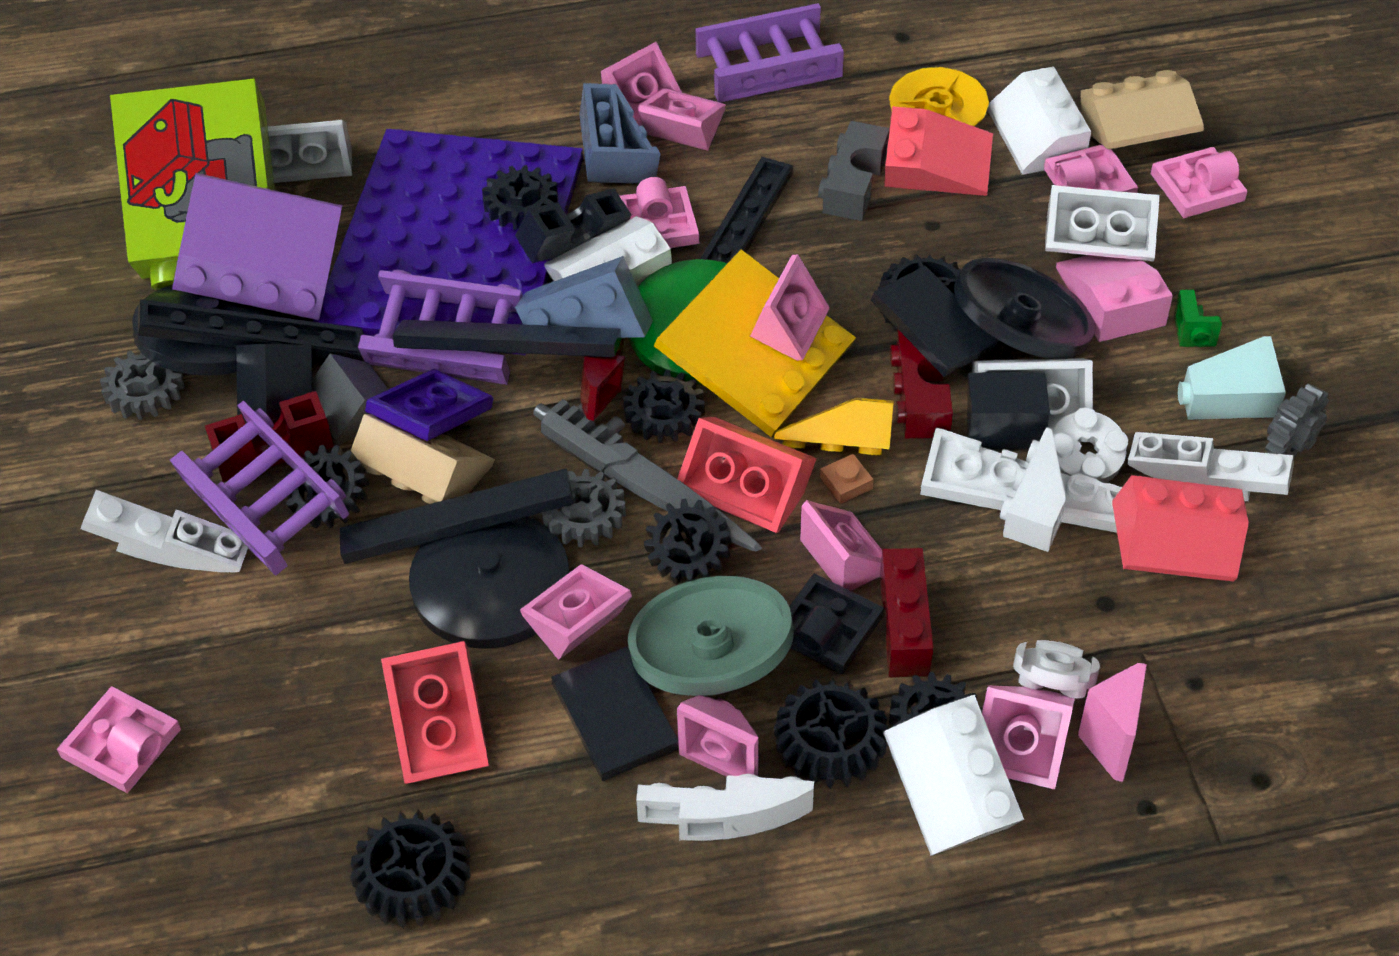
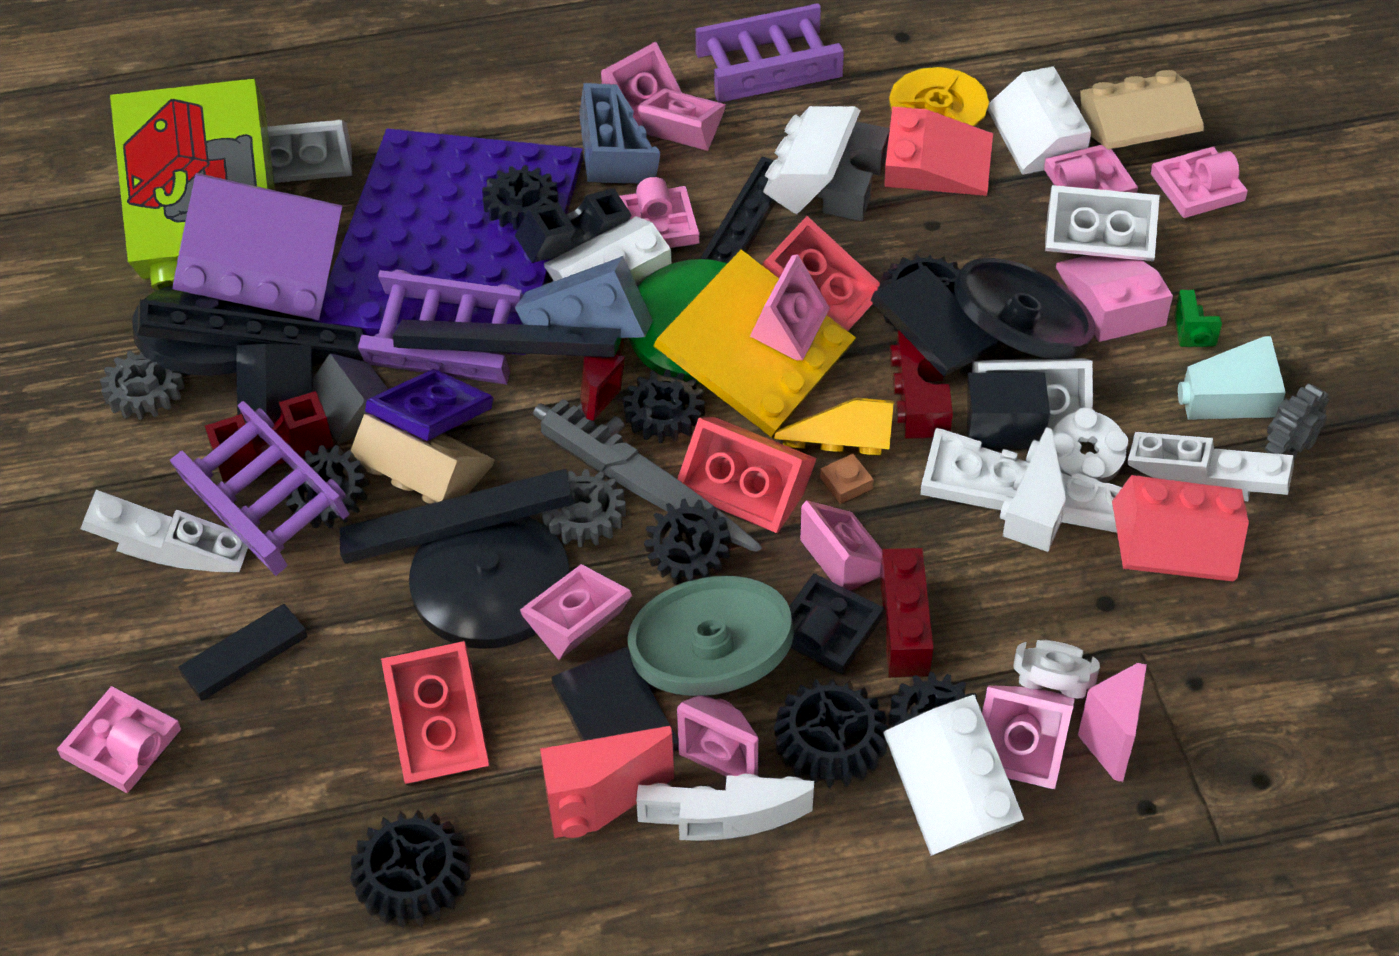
(242, 652): none -> black tile
(600, 777): none -> coral slope
(809, 155): none -> white slope
(836, 274): none -> coral slope

